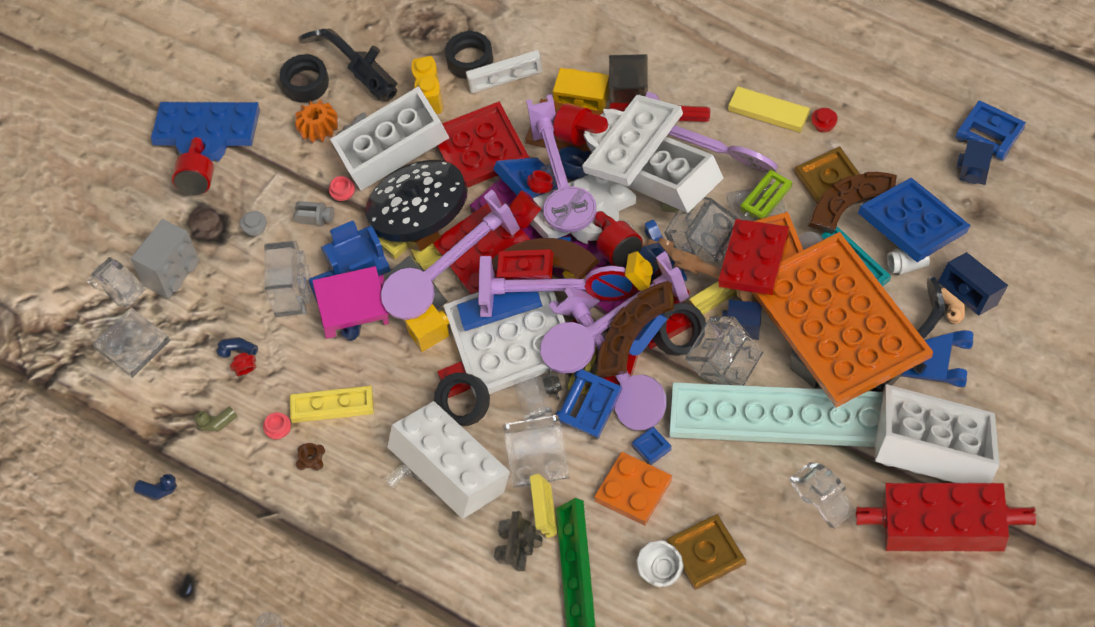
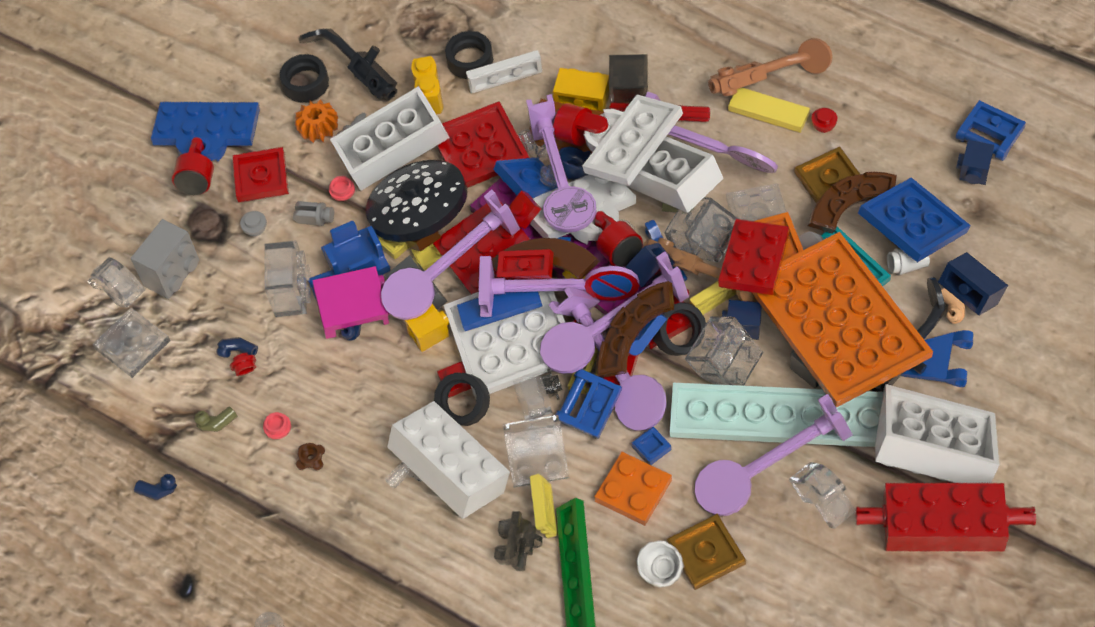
(260, 174): none -> red plate
(331, 404): light yellow tile -> none
(531, 147): none -> clear arm
(540, 182): red plate -> none
(639, 271): yellow plate -> none
(726, 485): none -> lavender piece
(755, 211): lime tile -> none
(812, 55): none -> nougat piece

